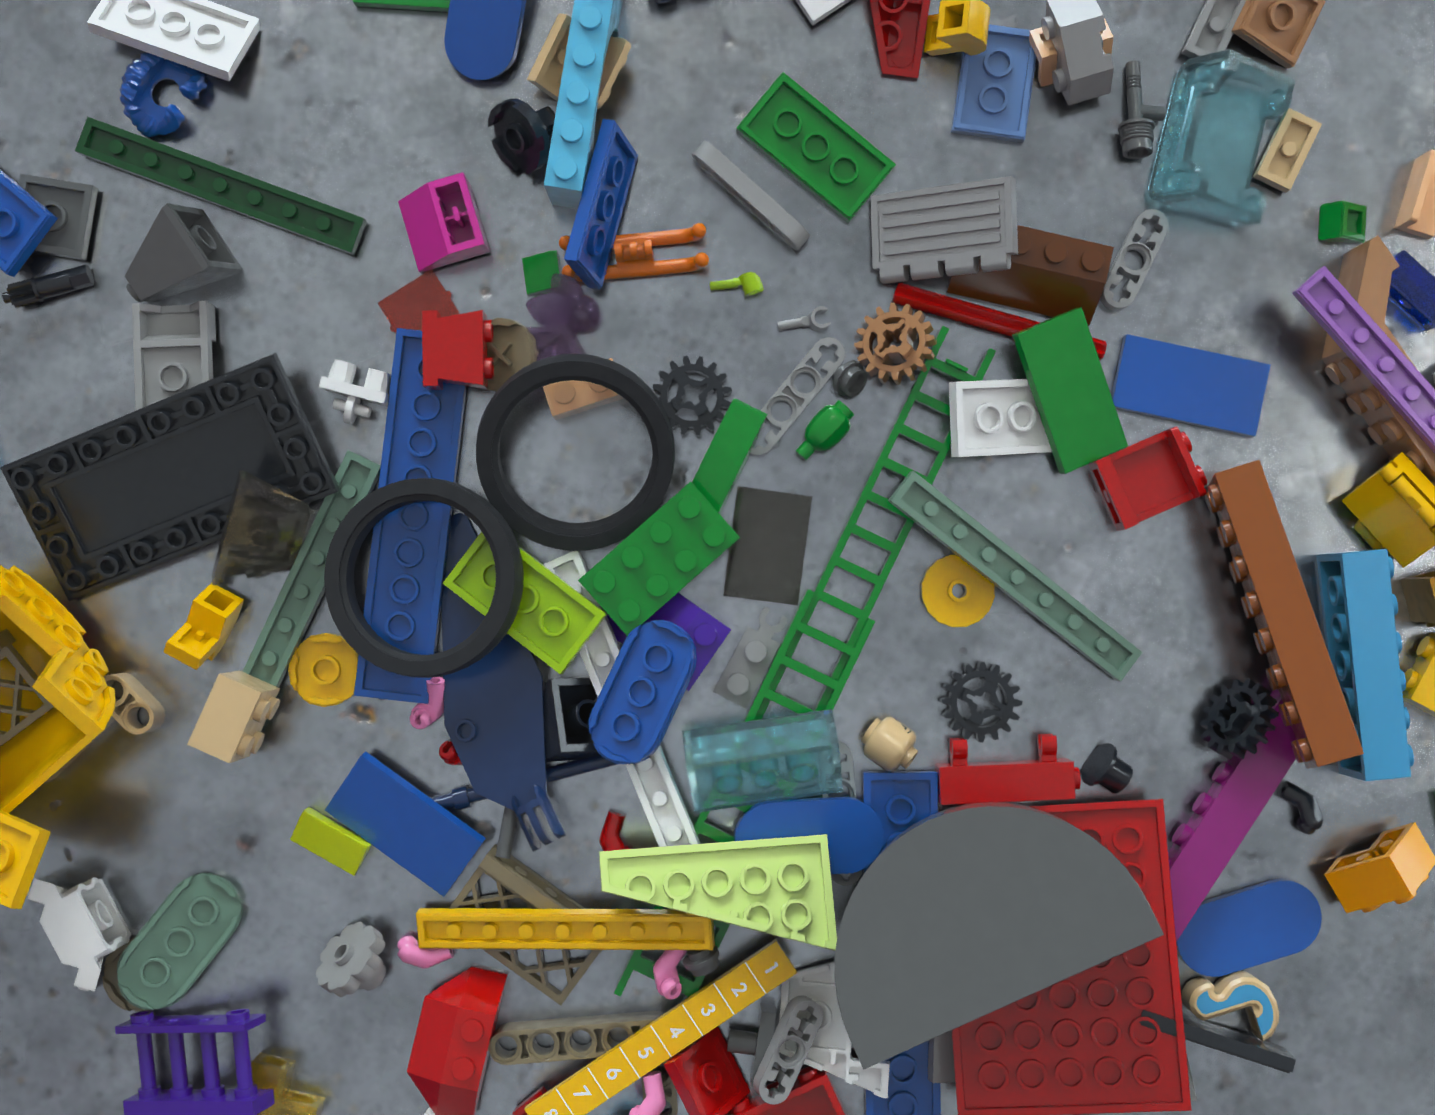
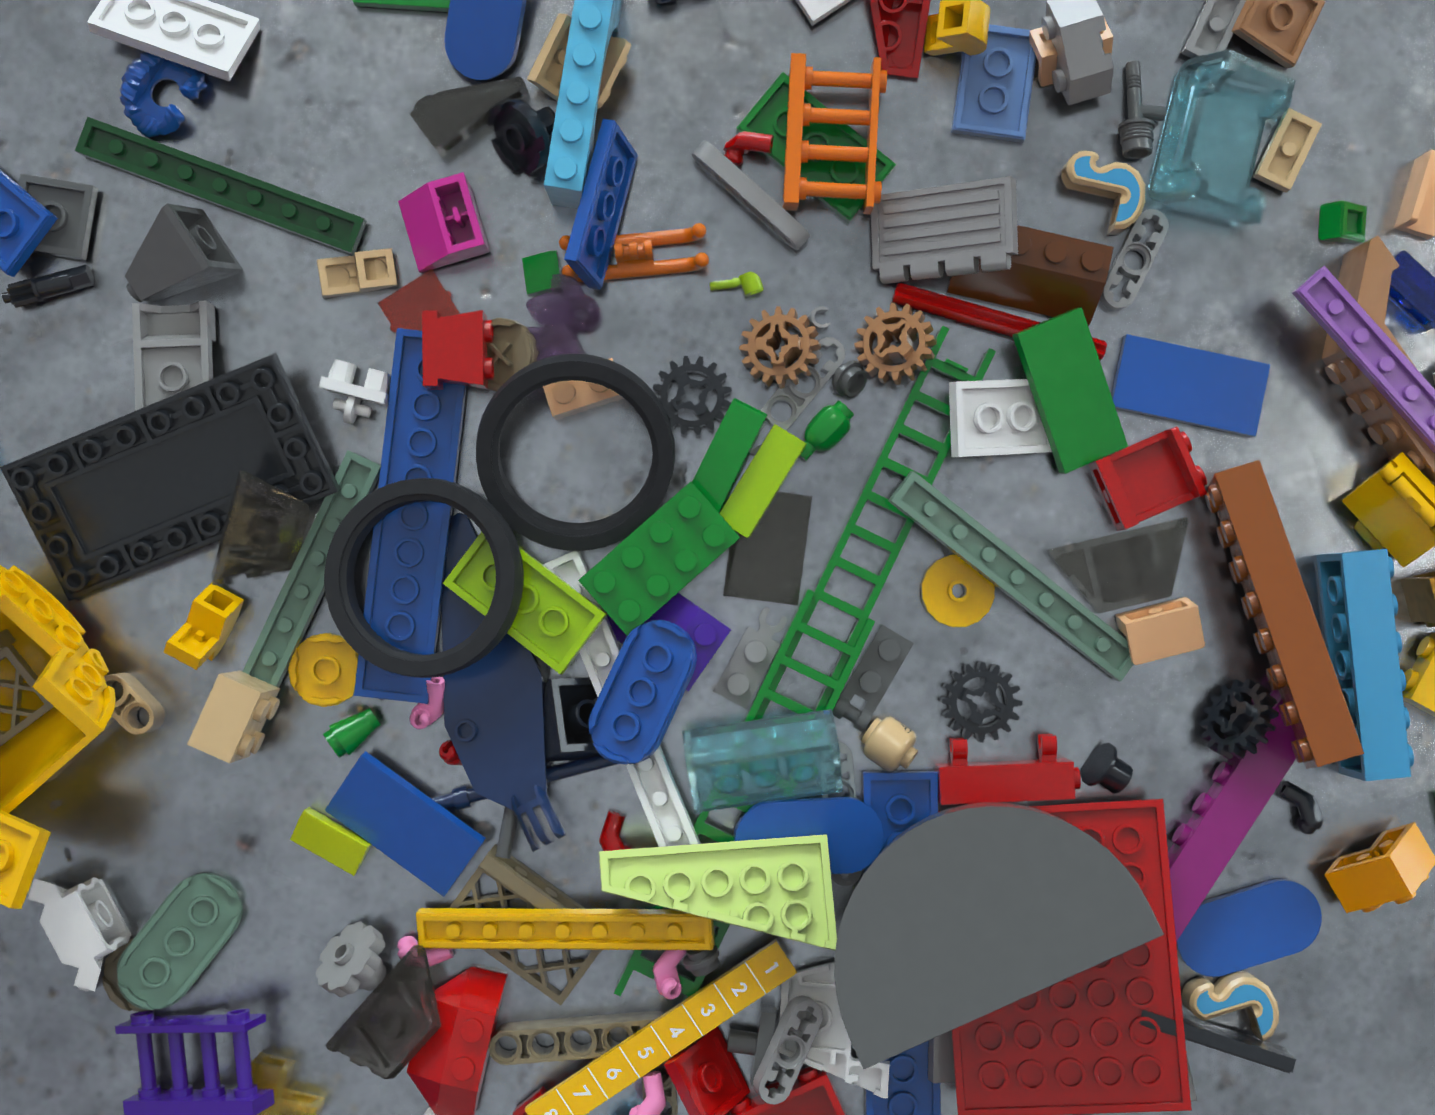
(351, 732): none -> green cone
(357, 273): none -> tan slope
(392, 1019): none -> clear smoke wing
(460, 112): none -> clear smoke slope
(746, 142): none -> red arm
(762, 480): none -> lime tile
(765, 347): none -> medium nougat gear
(802, 114): none -> orange fence
(872, 676): none -> dark grey plate
(1111, 181): none -> tan animal
(1125, 565): none -> clear smoke wing
(1162, 630): none -> light nougat panel

